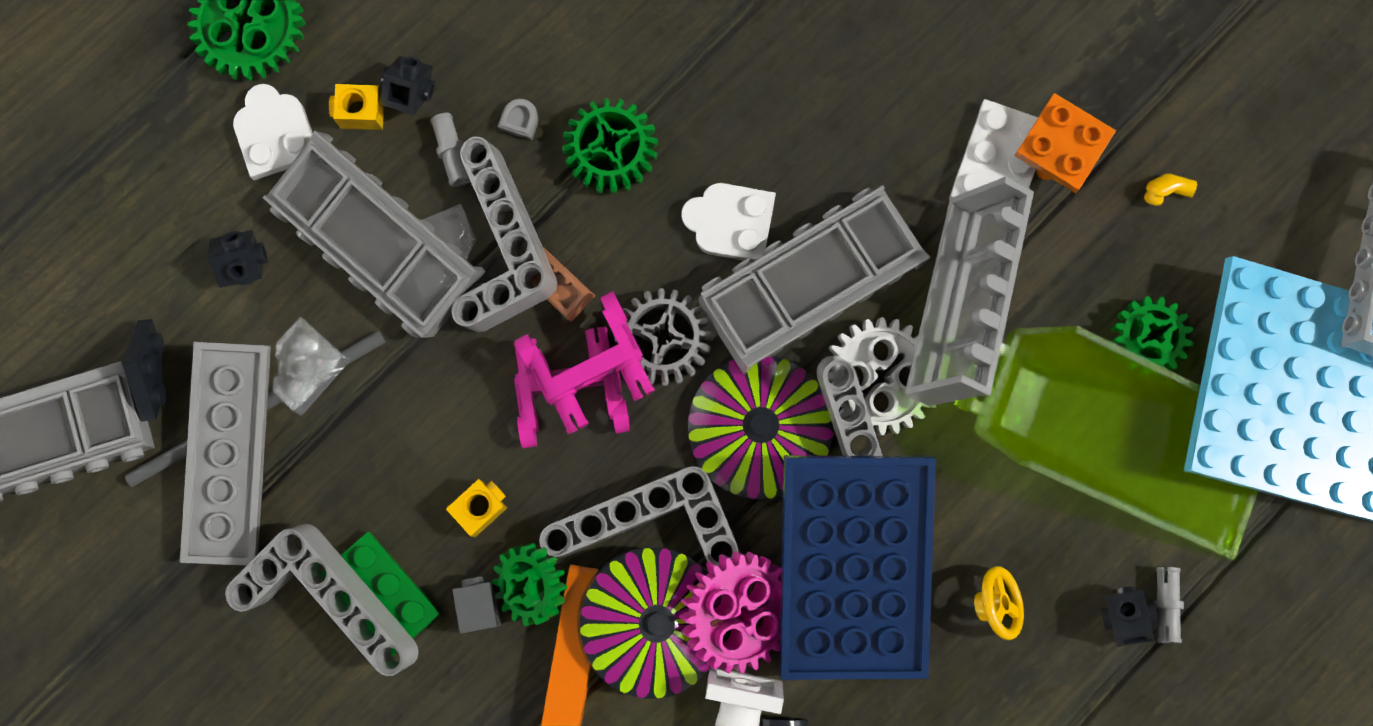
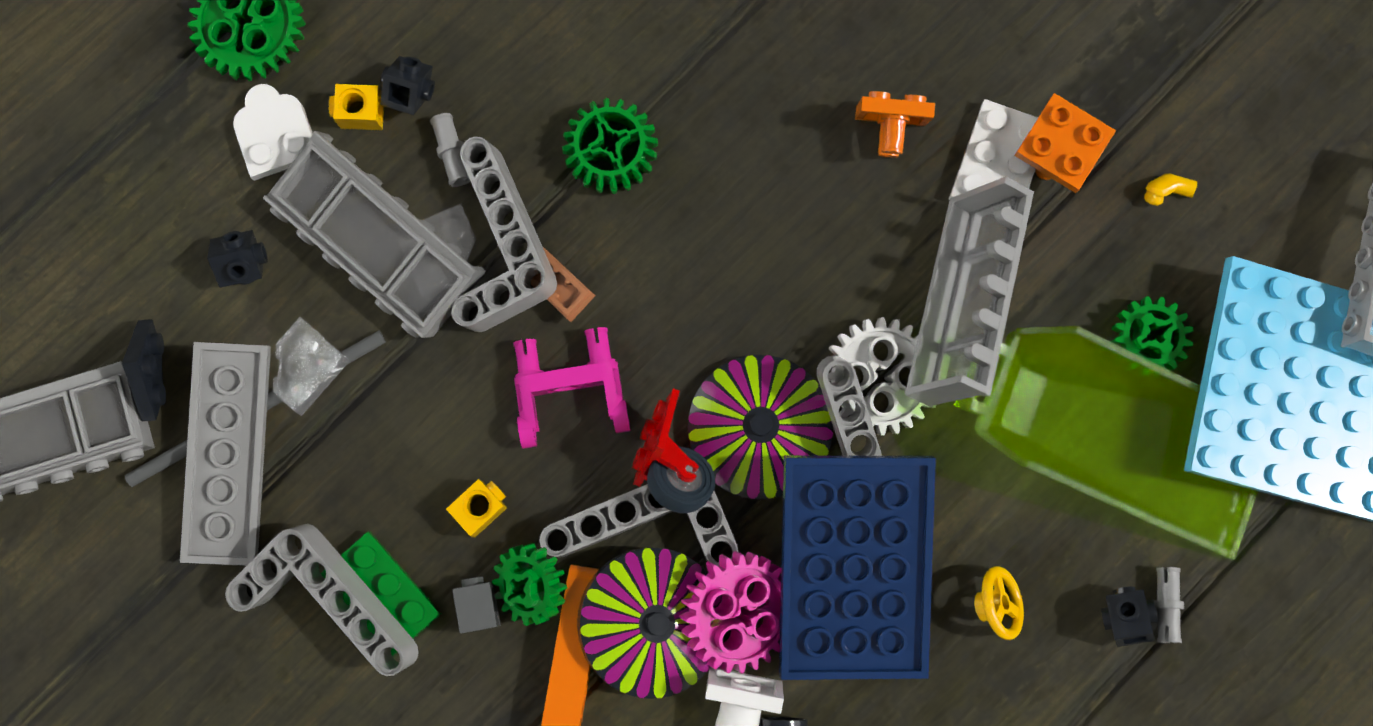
(519, 119): light grey tile -> none
(622, 358): dark pink connector -> none
(675, 474): none -> plate
(678, 341): light grey gear -> none
(730, 221): white plate -> none
(811, 277): window -> none
(893, 117): none -> orange plate

